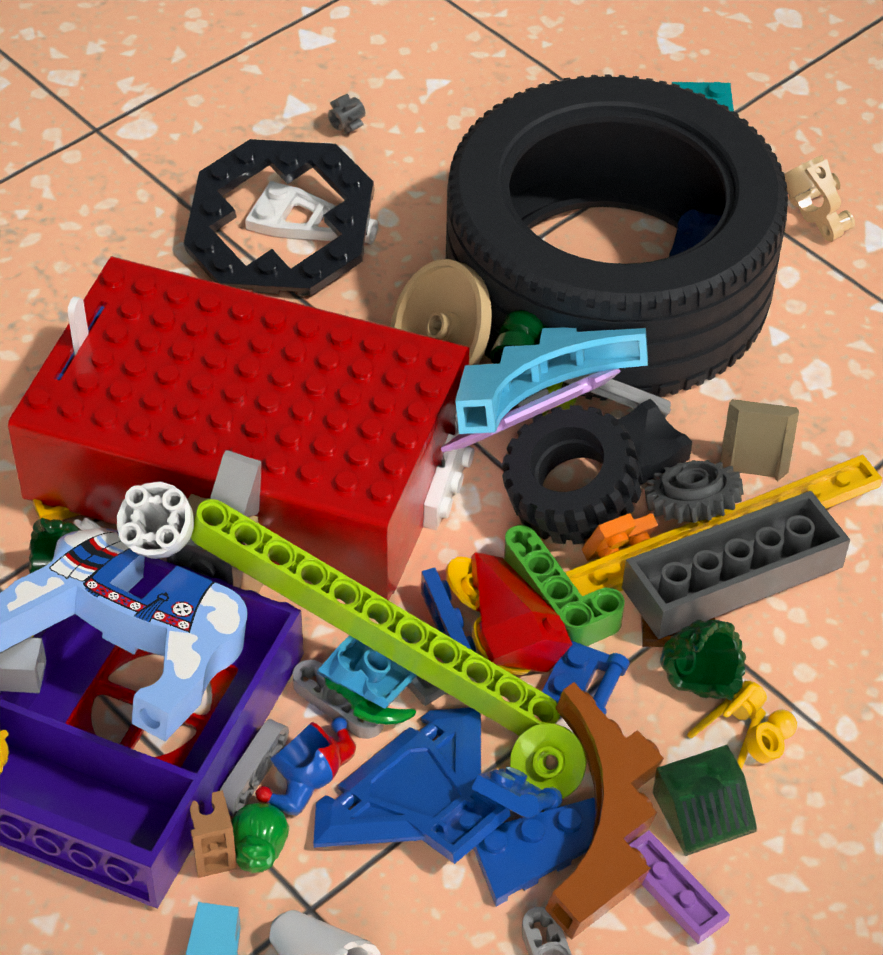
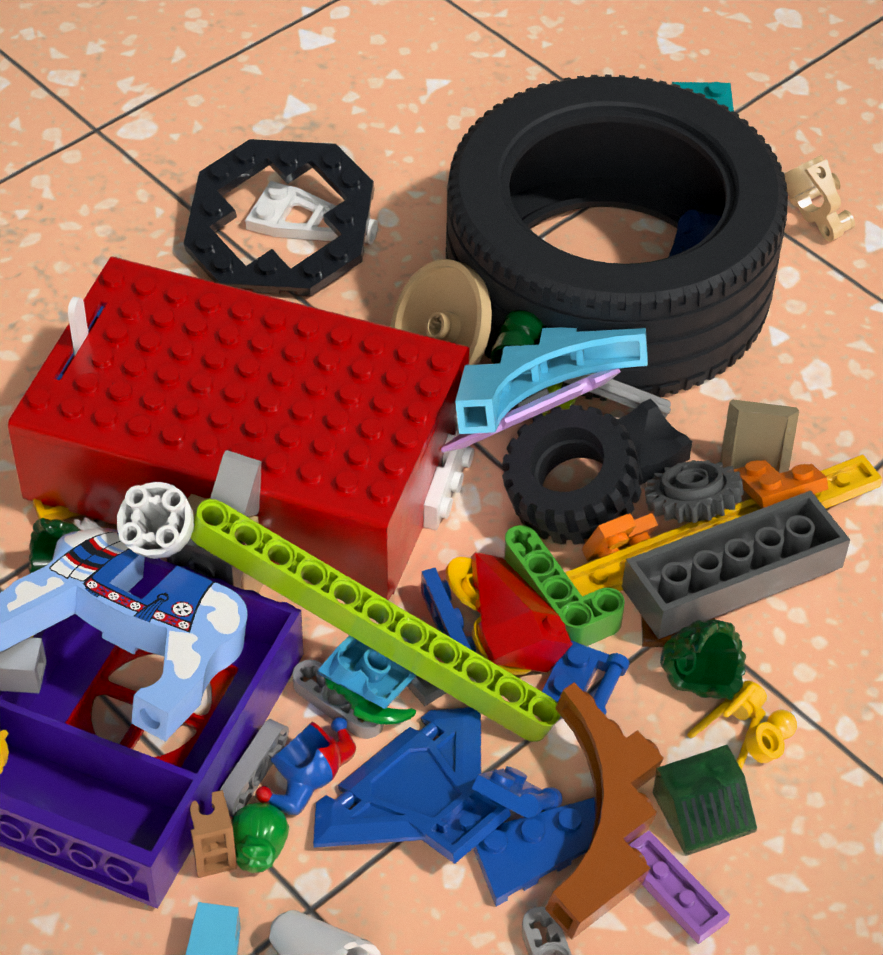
(346, 113): dark grey gear -> none
(549, 739): lime dish -> none
(769, 486): none -> orange plate

